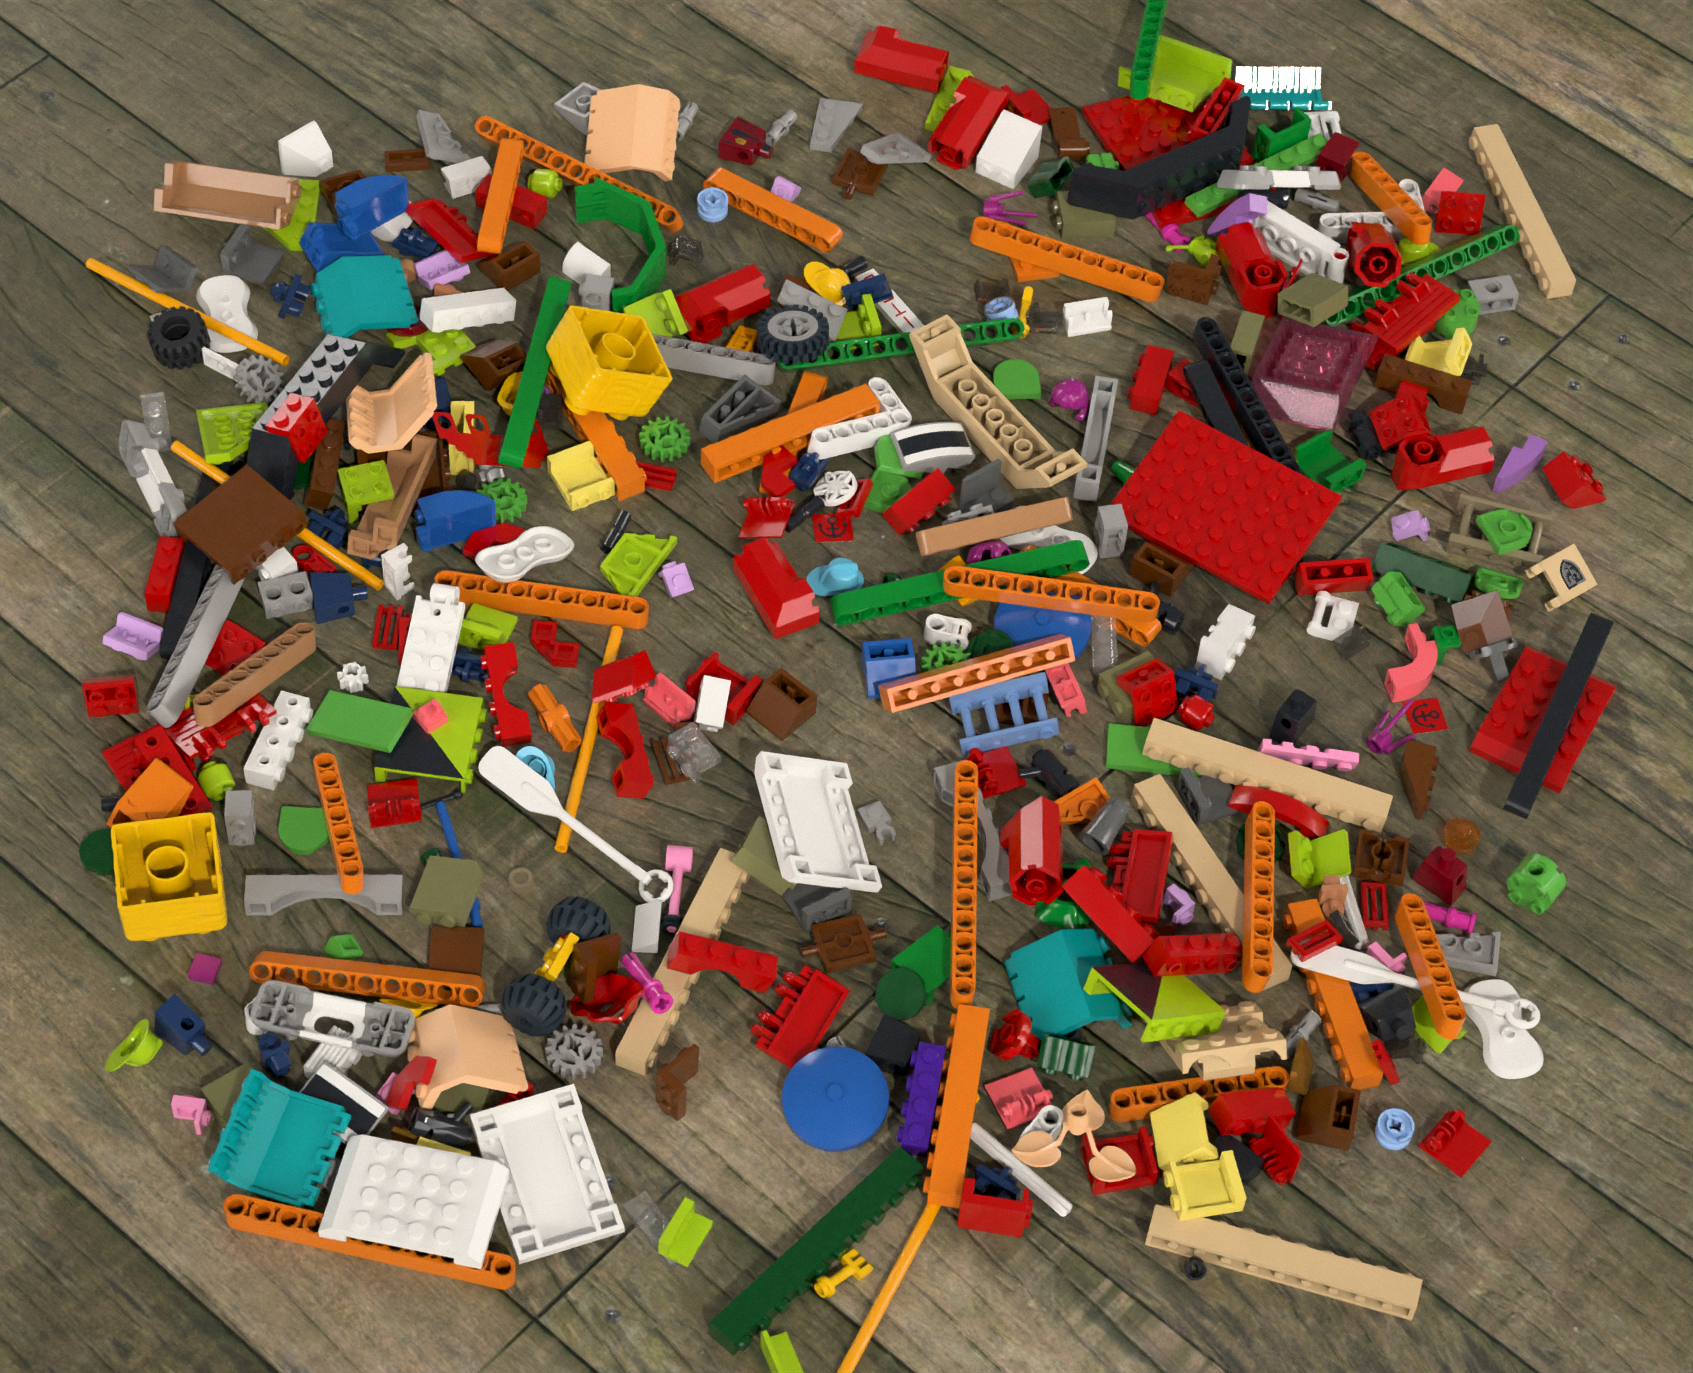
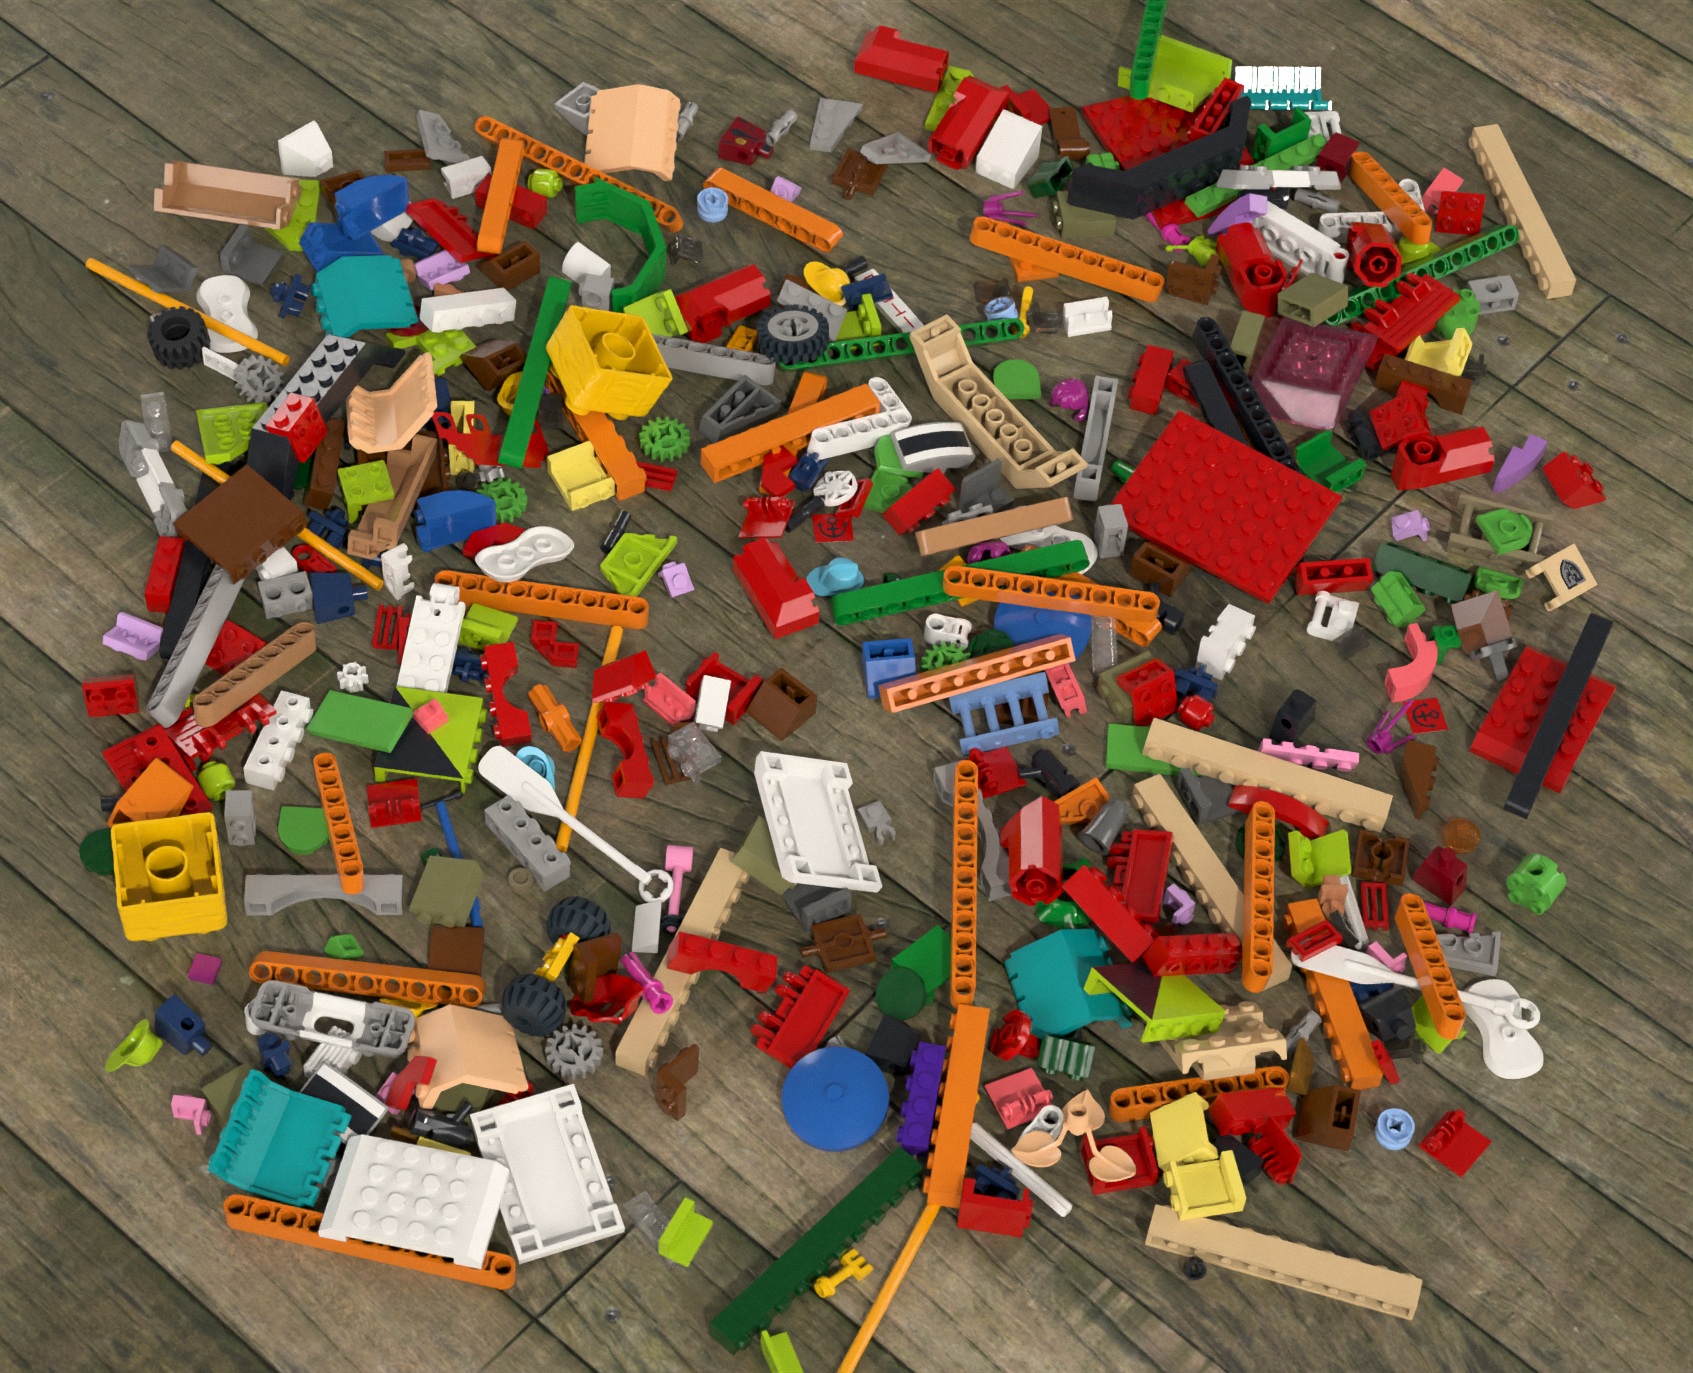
(527, 842): none -> light grey brick

